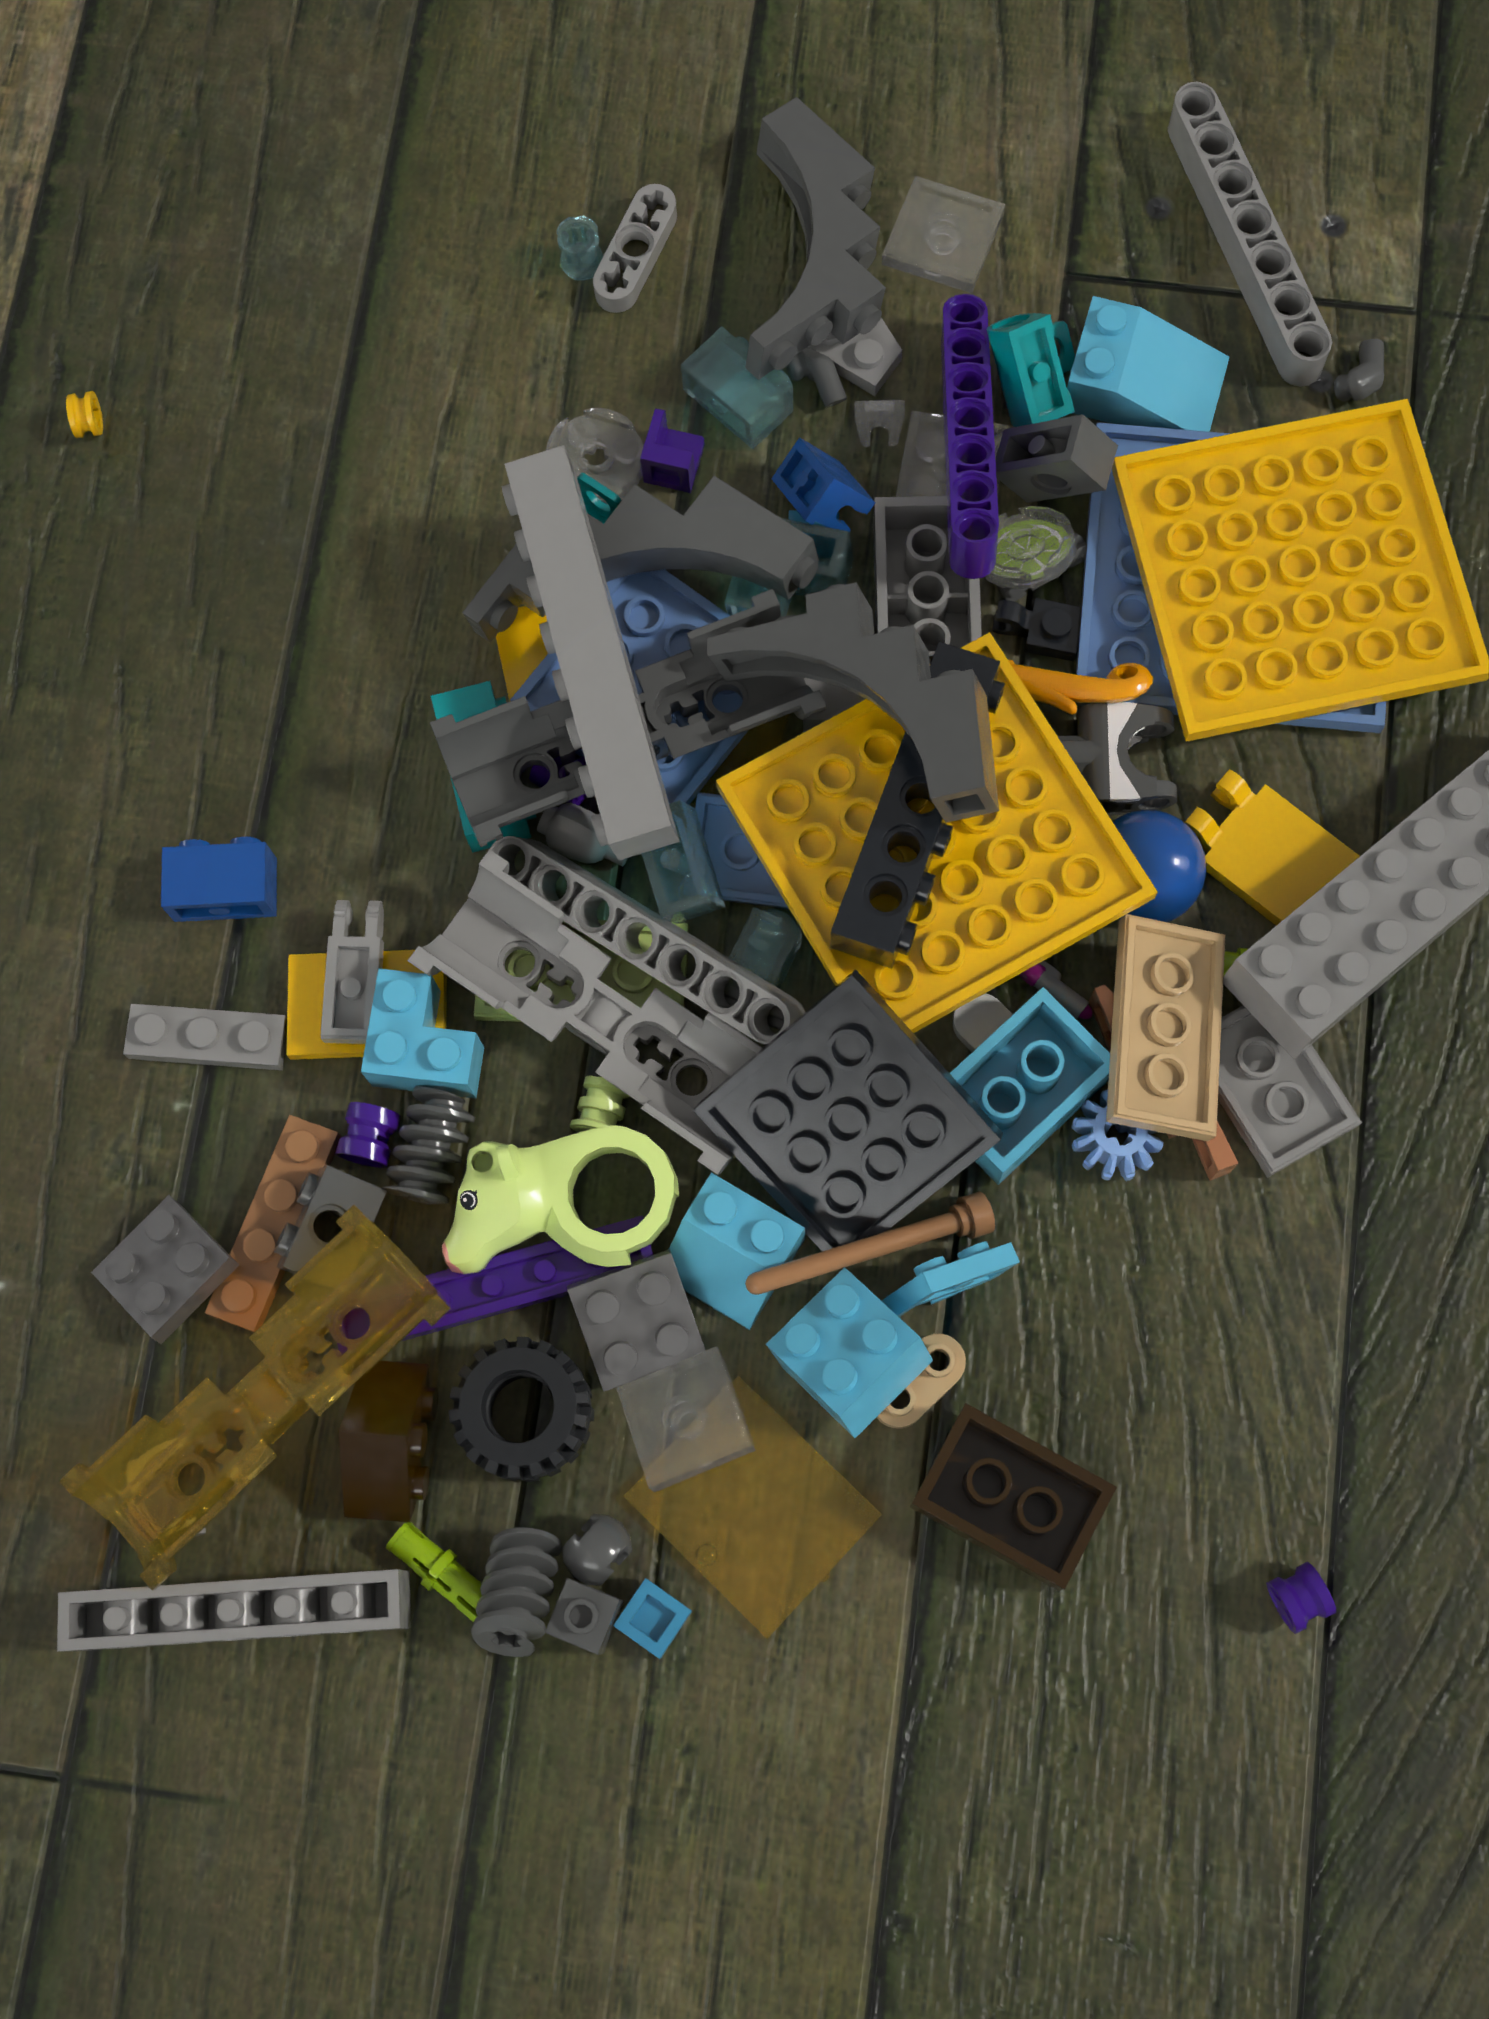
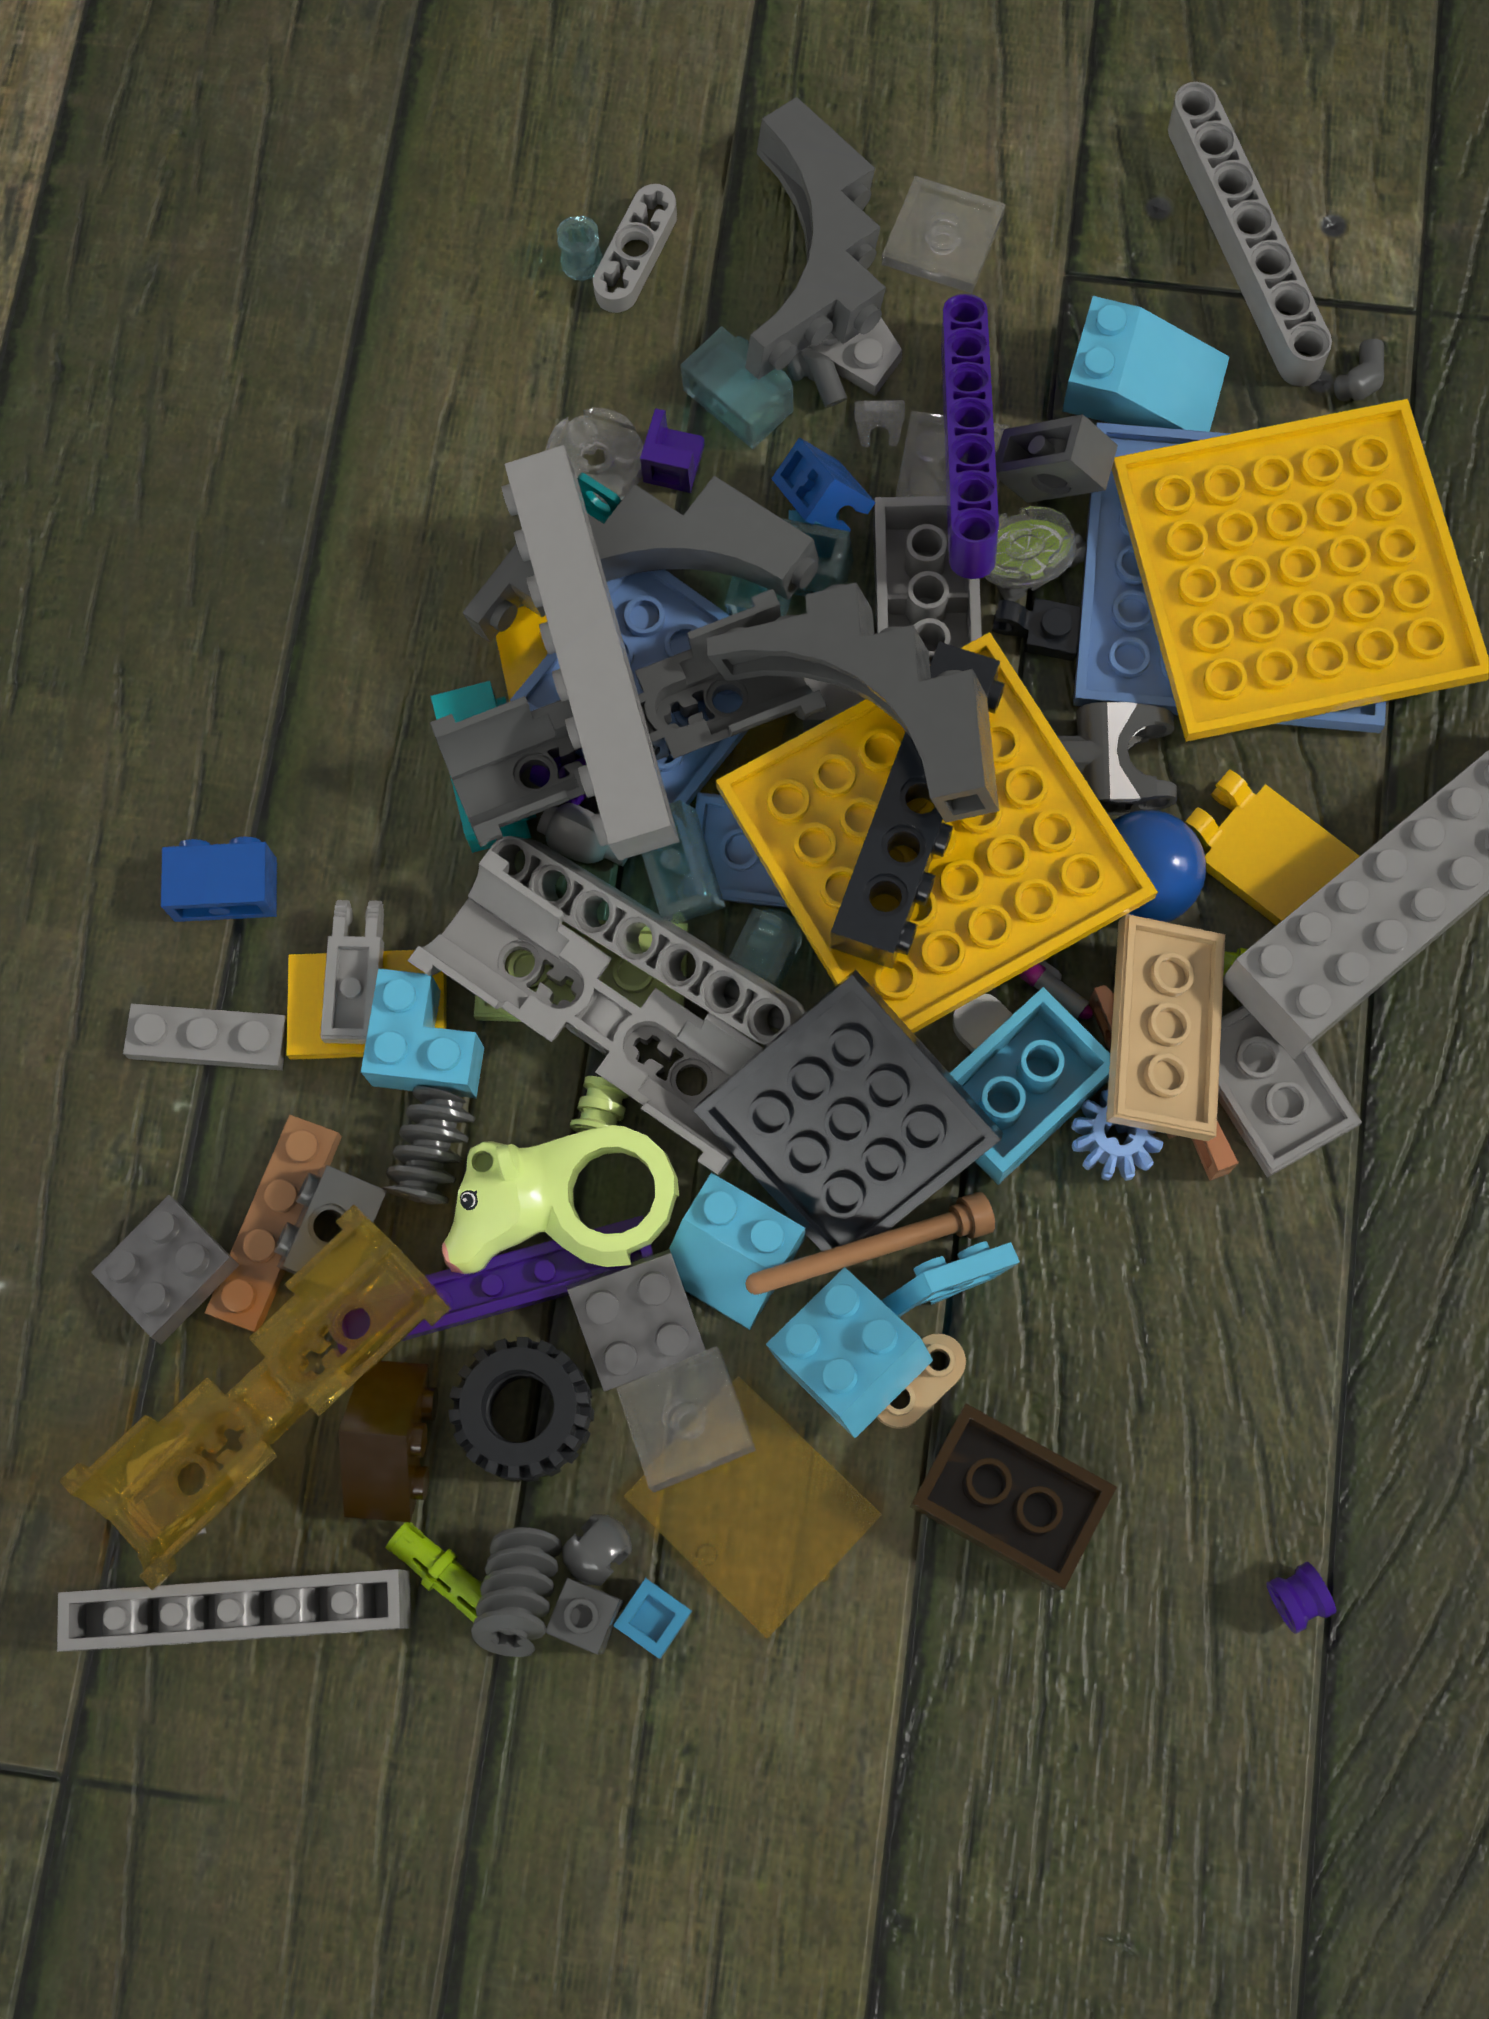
(84, 414): yellow bush -> none
(368, 1134): dark purple wheel -> none
(1031, 366): teal piece -> none
(1064, 689): light orange plant -> none

